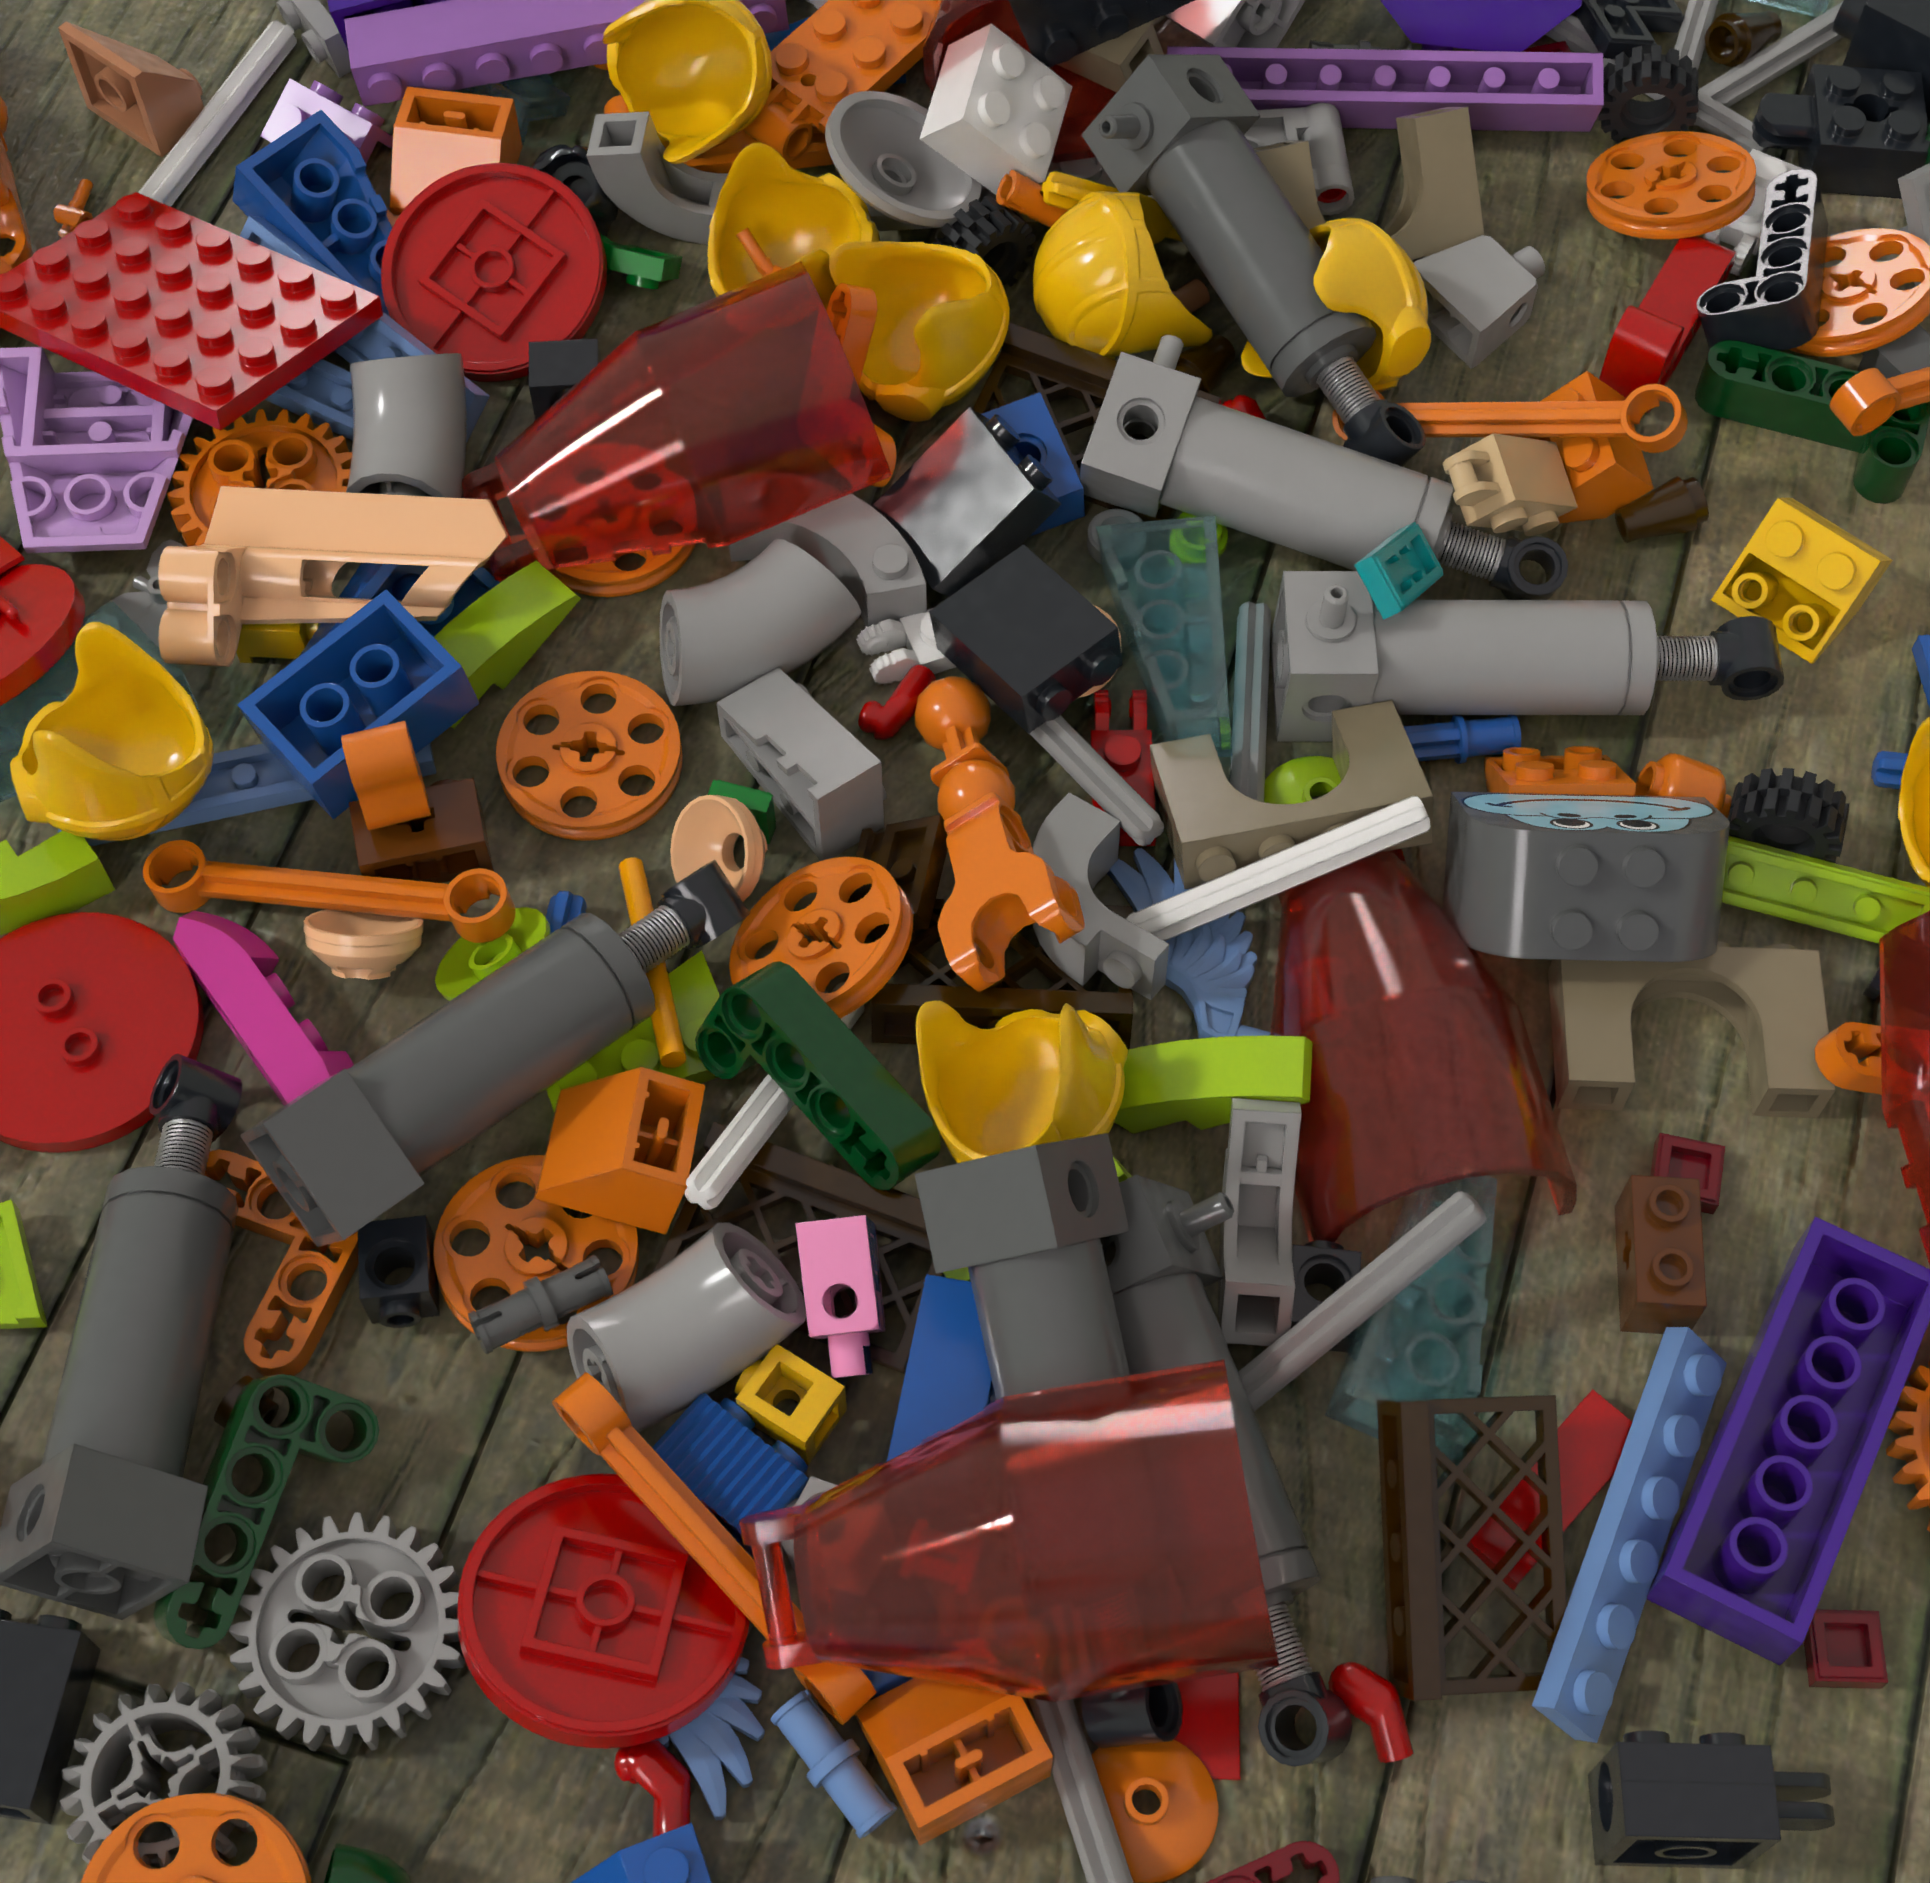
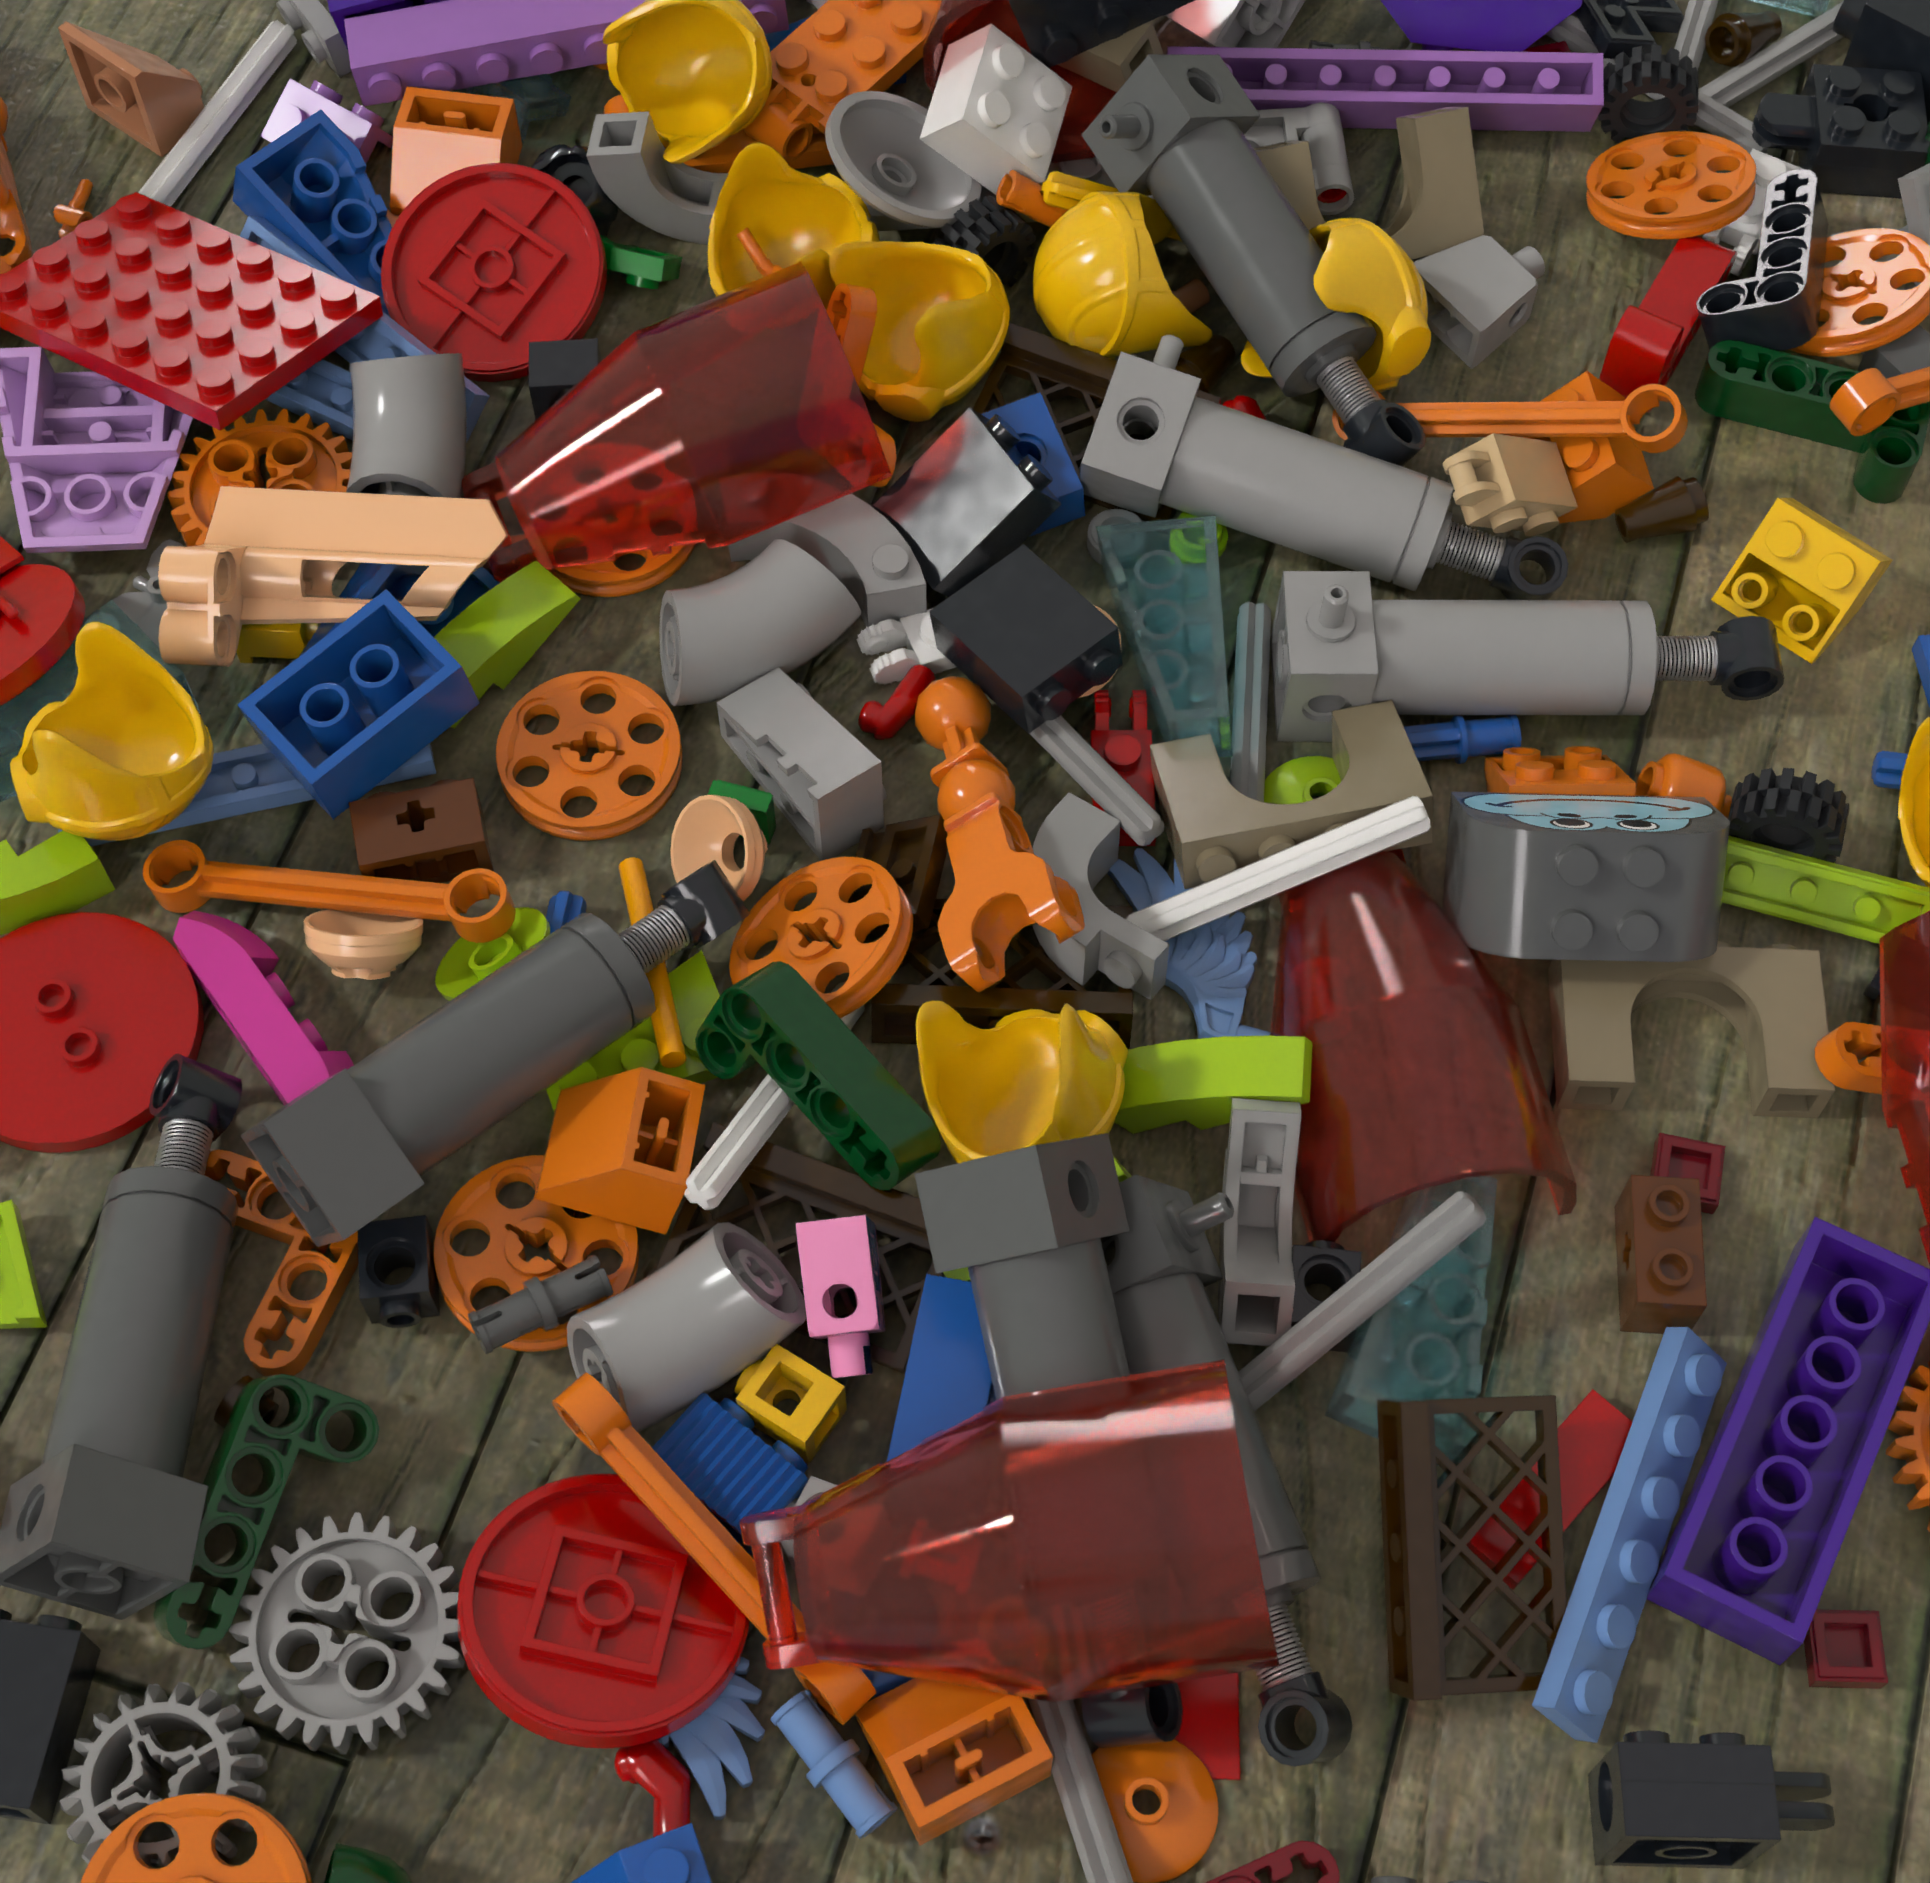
(386, 775): orange axle -> none
(1377, 1705): red arm -> none
(1399, 570): teal plate -> none

